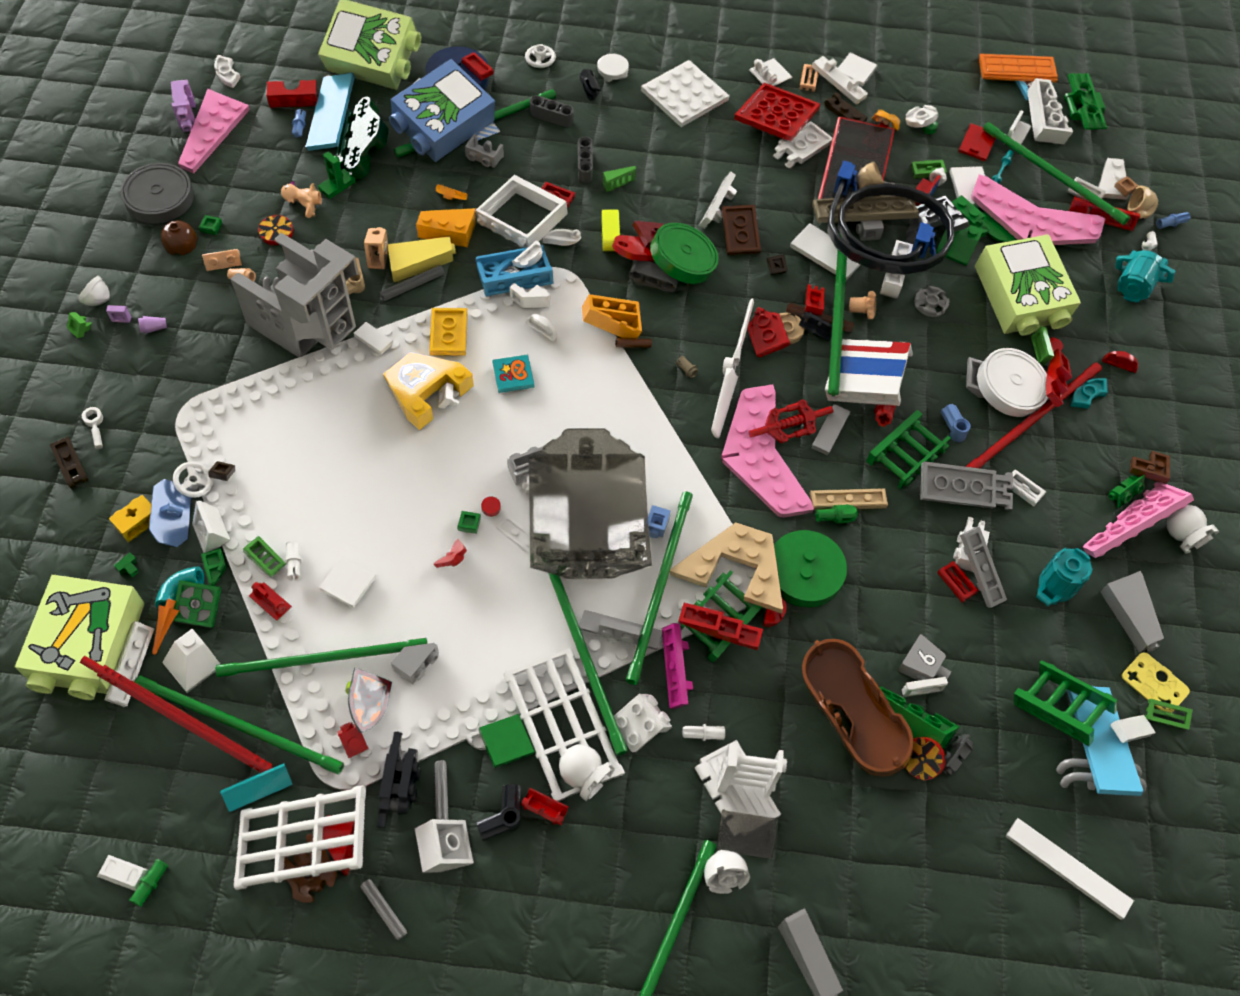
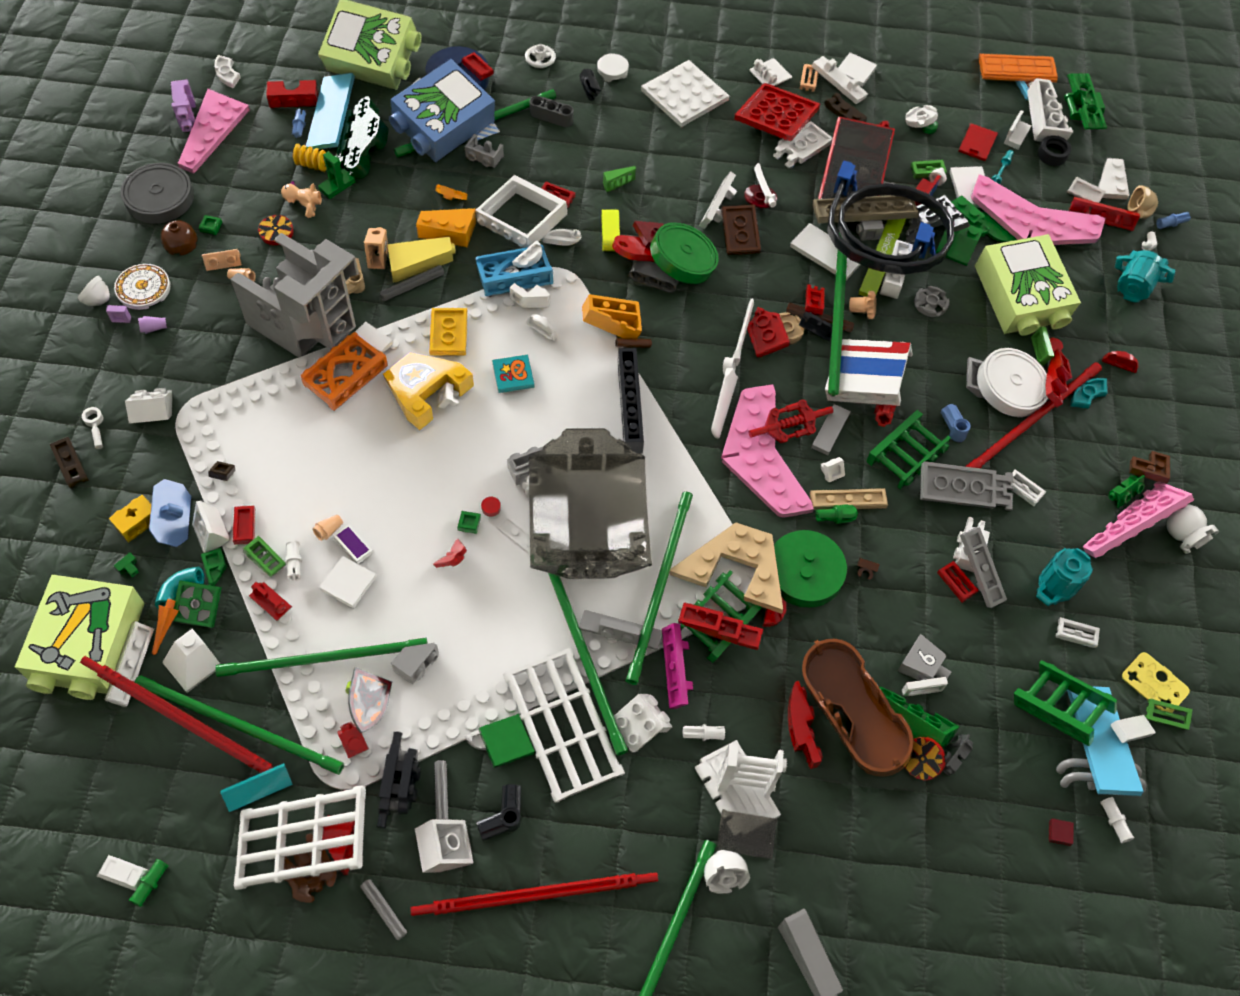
(77, 325): bright green tile -> none
(142, 286): none -> tile
(149, 406): none -> white slope
(188, 487): white piece -> none
(244, 524): none -> red tile
(308, 157): none -> yellow piece
(327, 527): none -> light nougat cone
(342, 354): none -> orange fence
(353, 544): none -> tile
(533, 894): none -> red axle
(545, 806): red hinge -> none
(582, 768): white tile -> none
(585, 160): dark grey beam -> none
(630, 399): none -> black brick
(657, 521): medium blue brick -> none
(689, 369): dark tan pin -> none
(755, 196): none -> dark red dish
(769, 198): none -> white sword
(777, 264): dark brown tile -> none
(799, 718): none -> red slope
(833, 469): none -> white tile
(867, 565): none -> reddish brown tile
(869, 176): tan piece -> none
(886, 245): none -> lime tile
(887, 118): light orange animal -> none
(1058, 143): none -> black tyre
(1061, 832): none -> dark red tile
(1070, 869): white tile -> none
(1077, 636): none -> white tile
(1115, 213): green piece -> none
(1117, 820): none -> white pin
(1126, 186): medium nougat tile -> none
(1134, 611): light grey slope -> none

